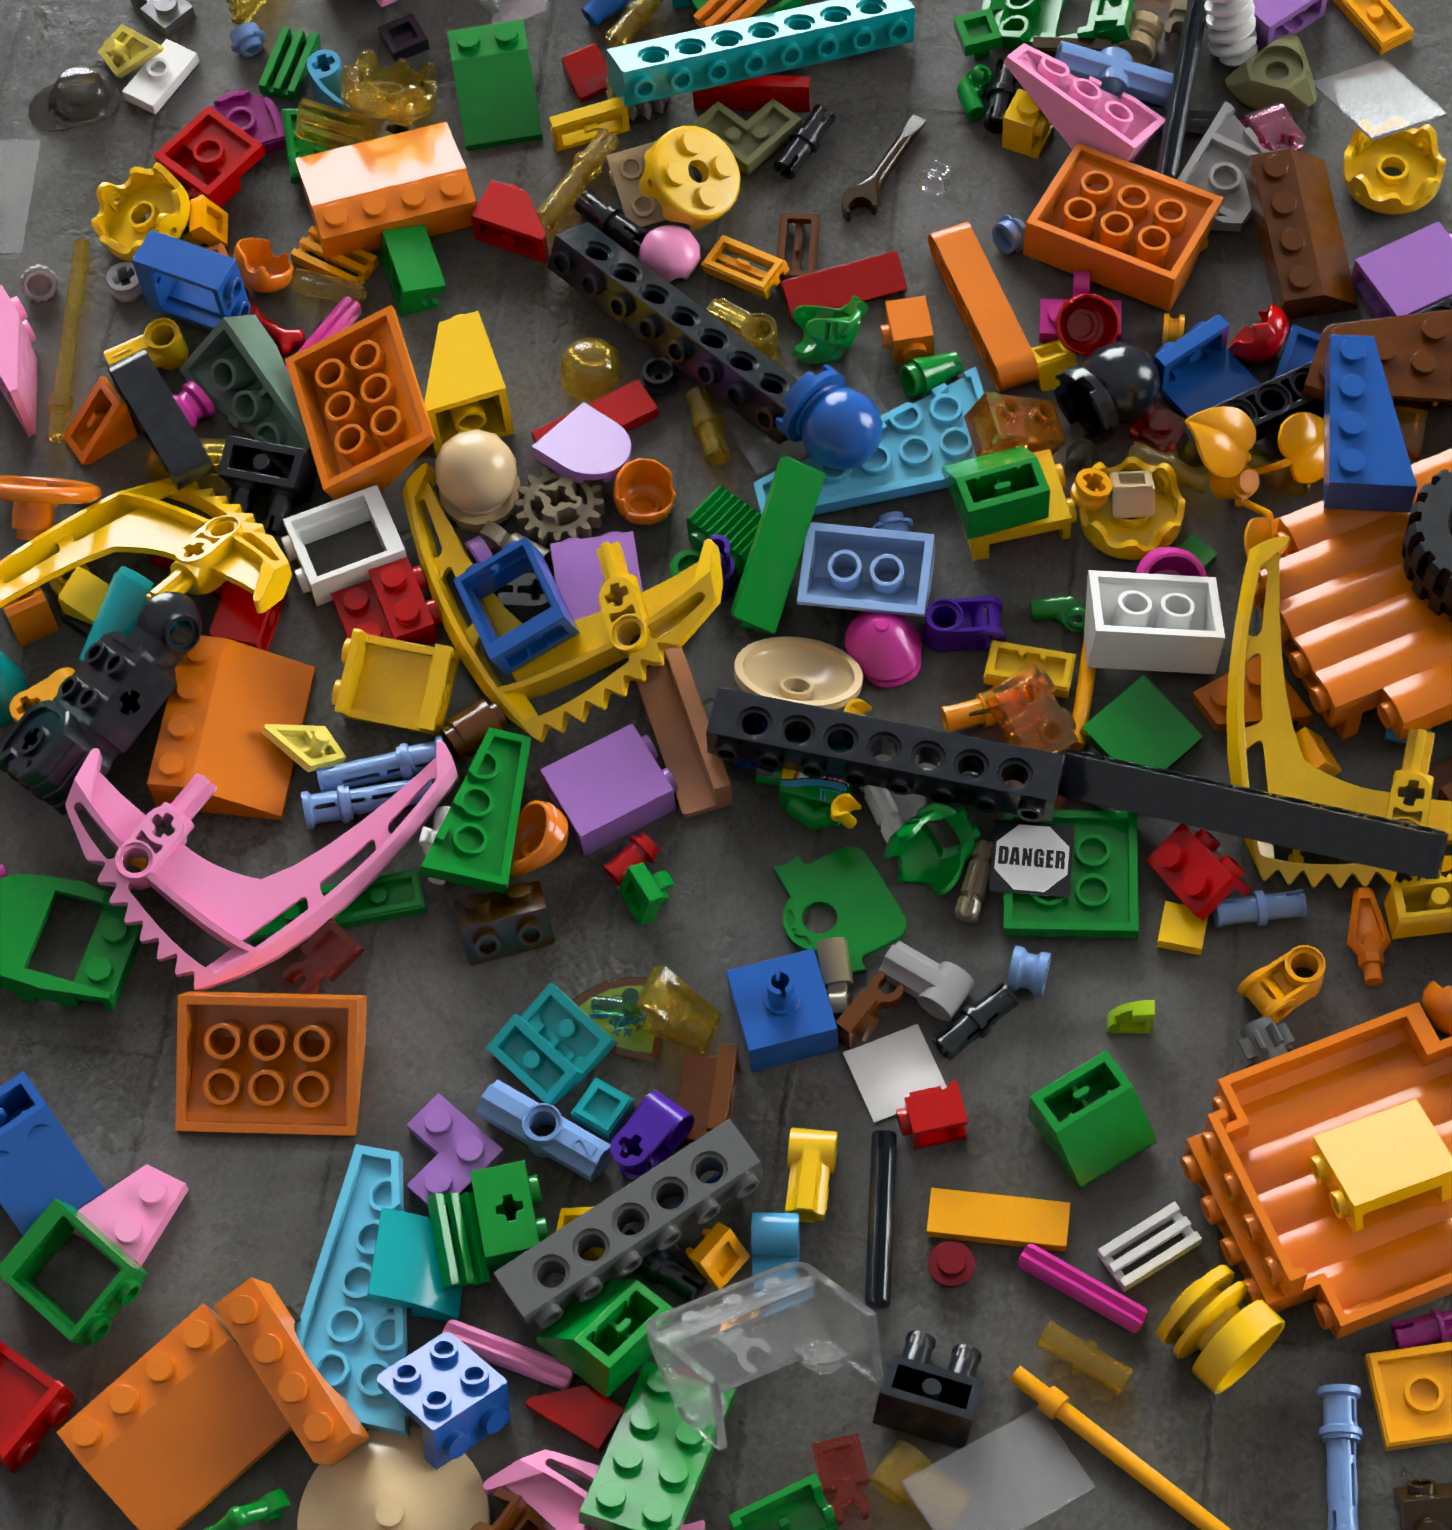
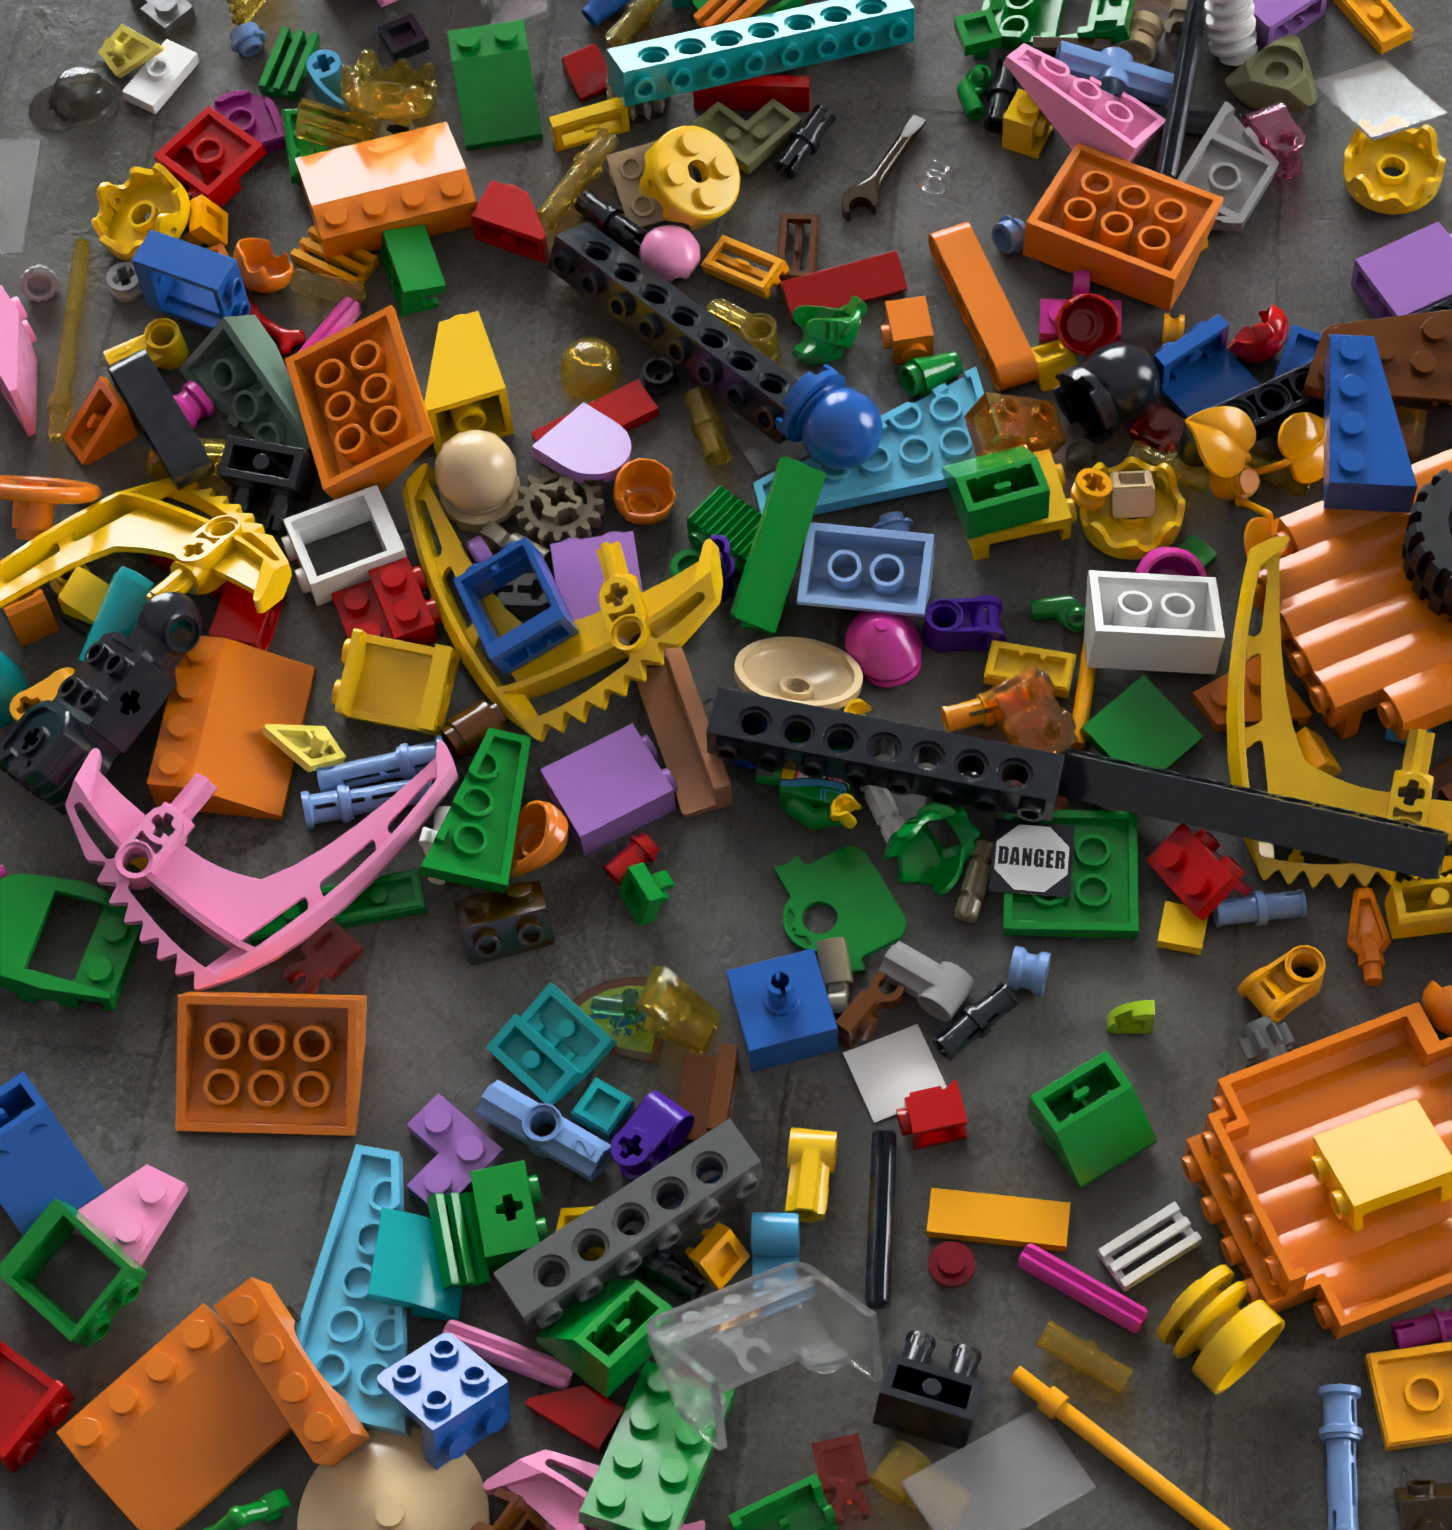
(1299, 233): reddish brown slope -> none

